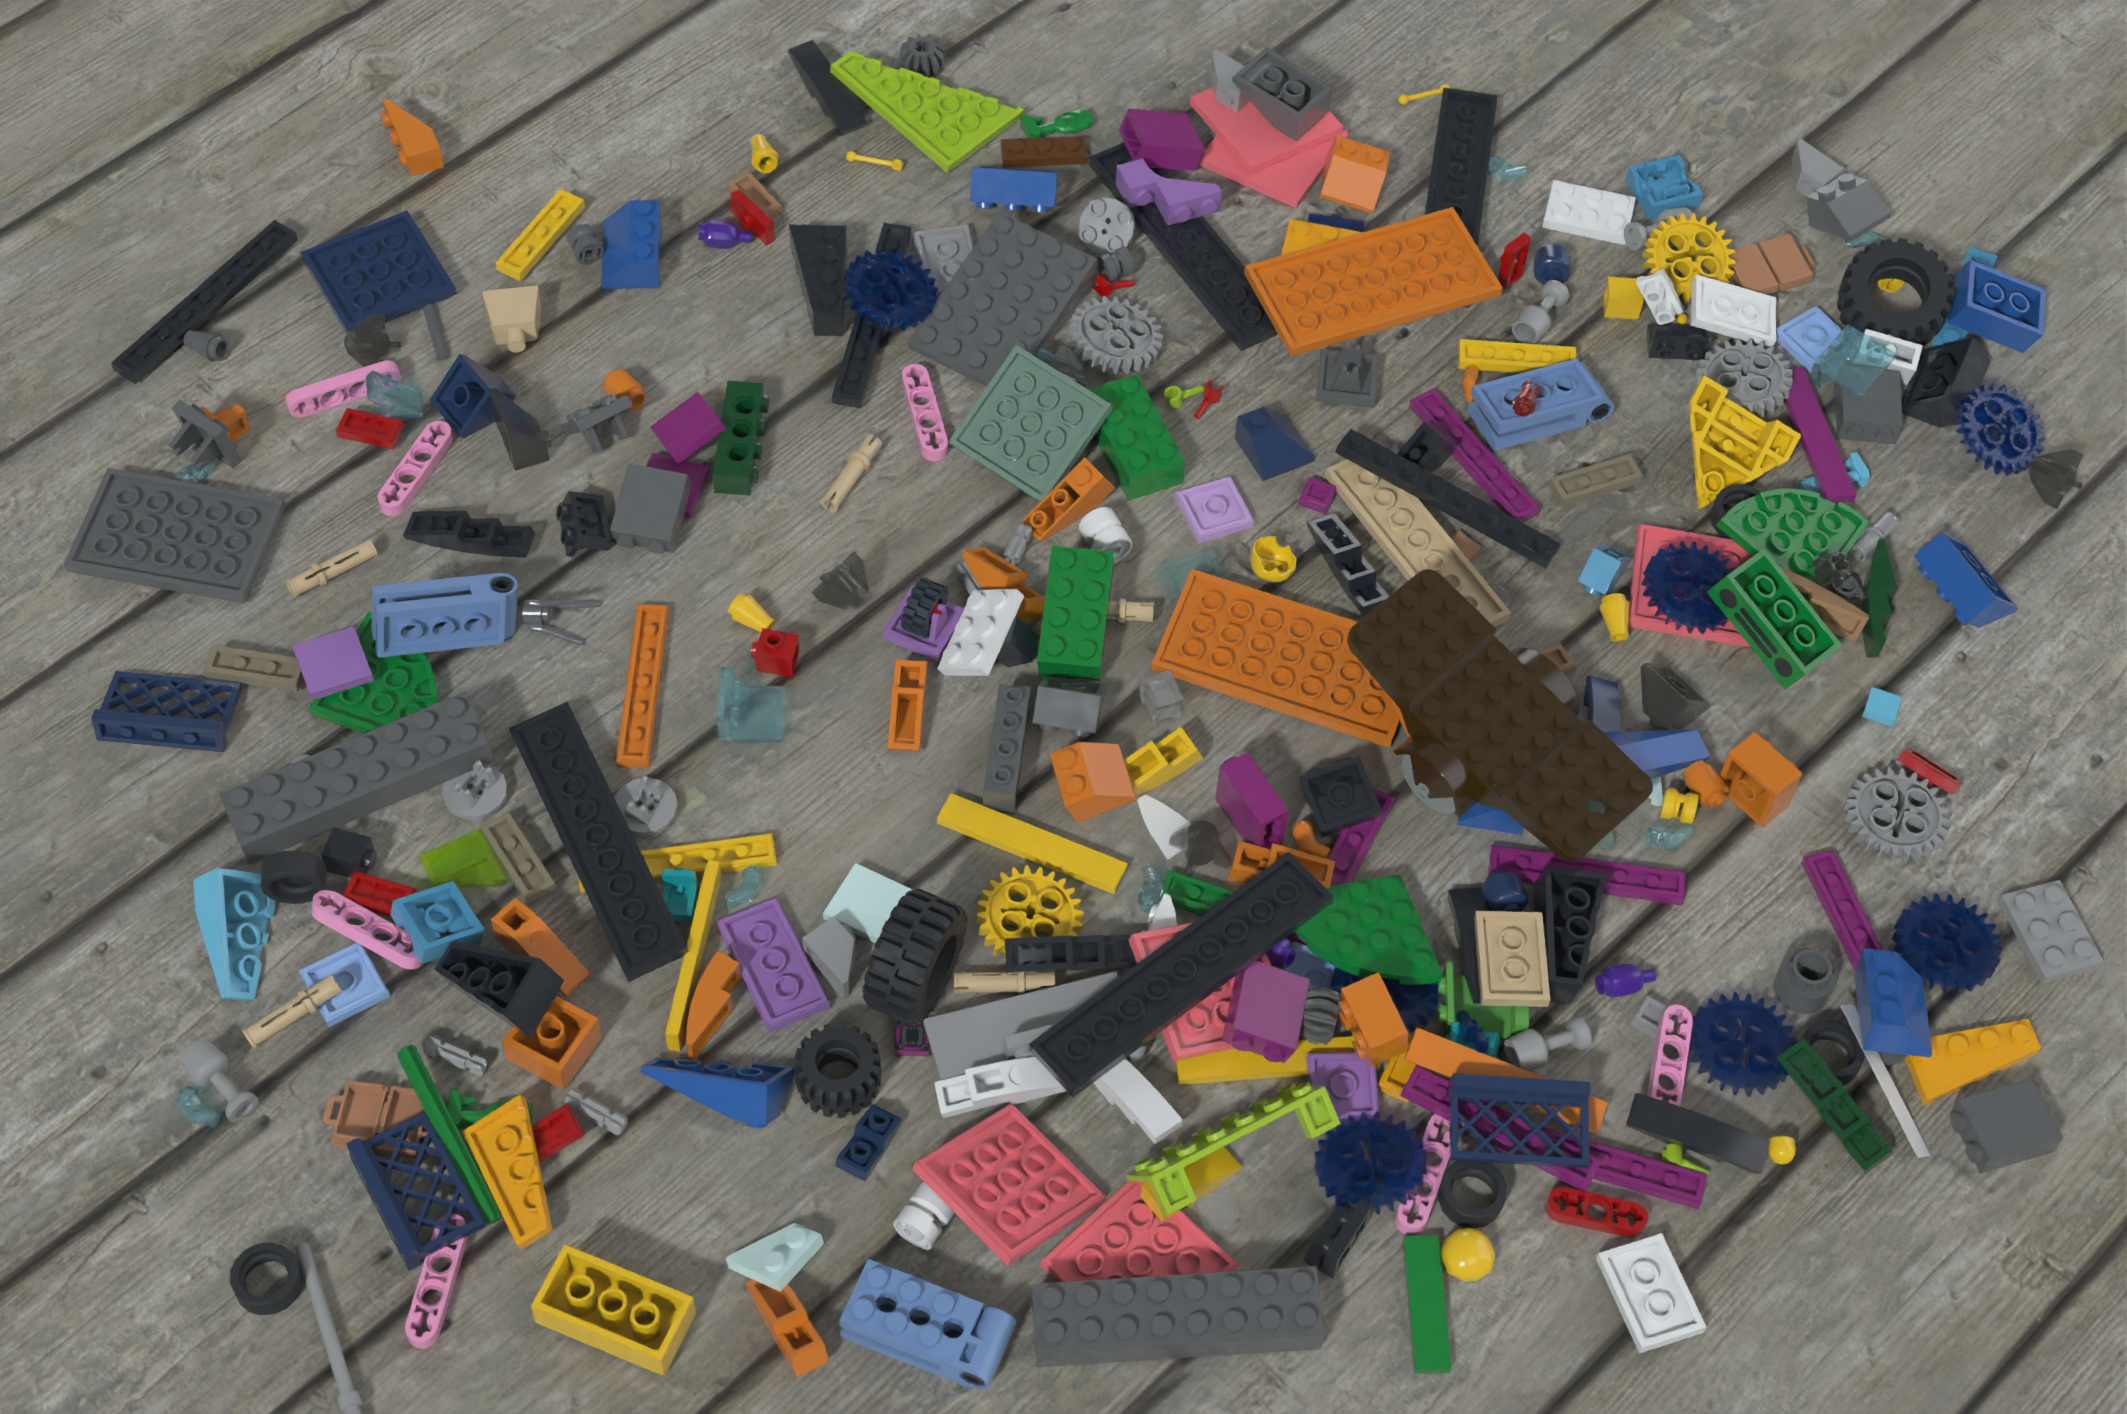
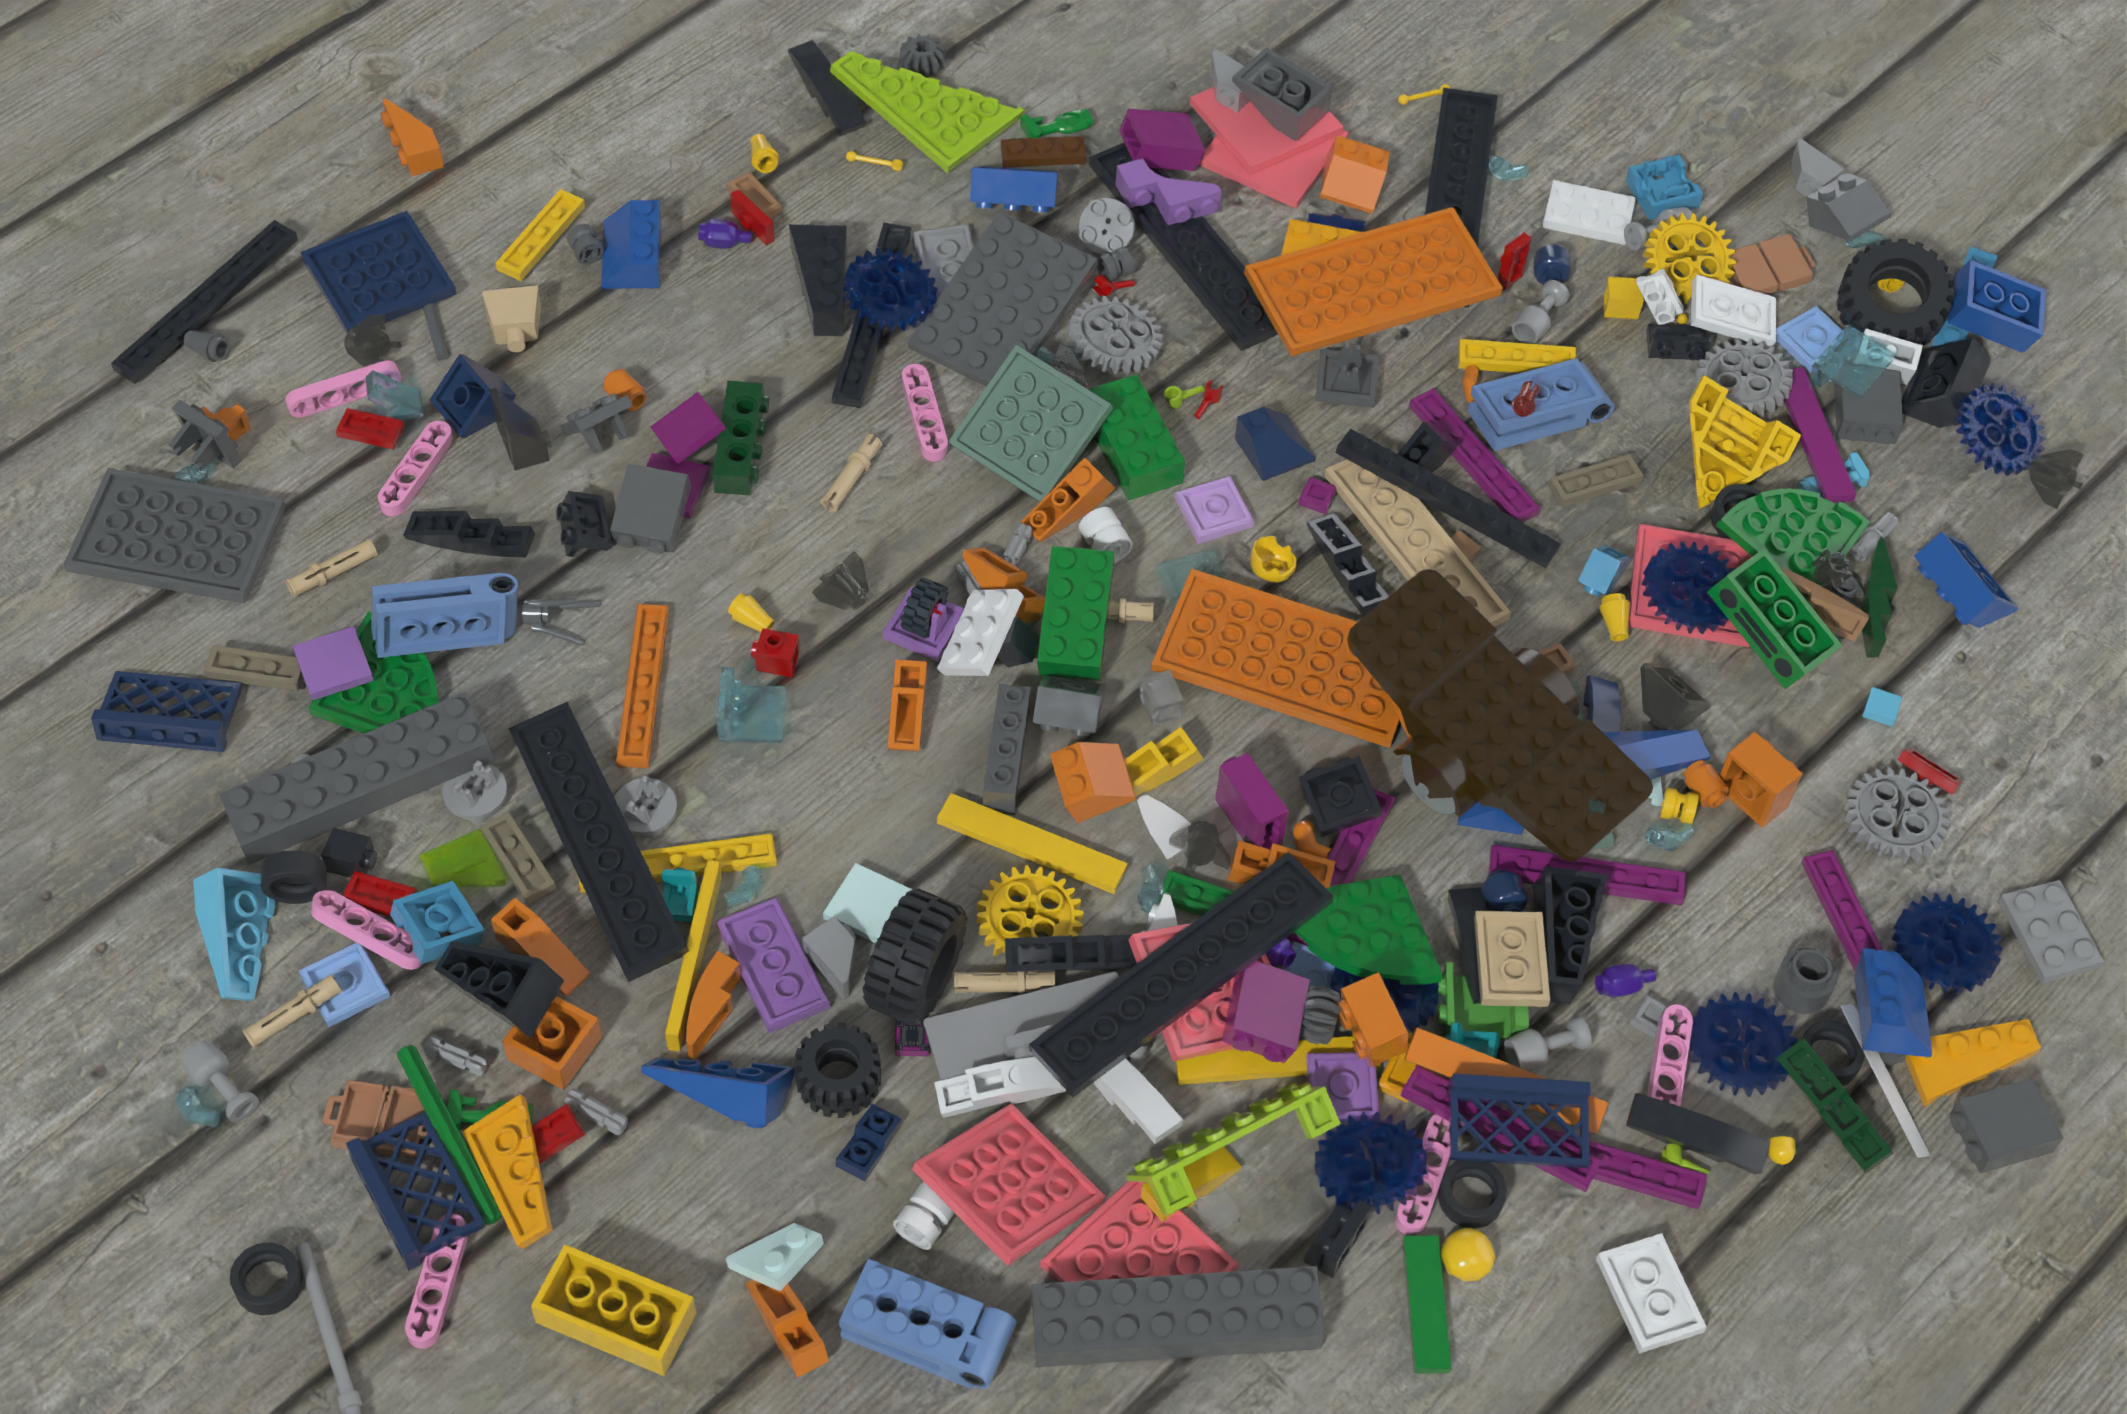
(1472, 1031): clear blue bar -> none
(1584, 1220): red beam -> none

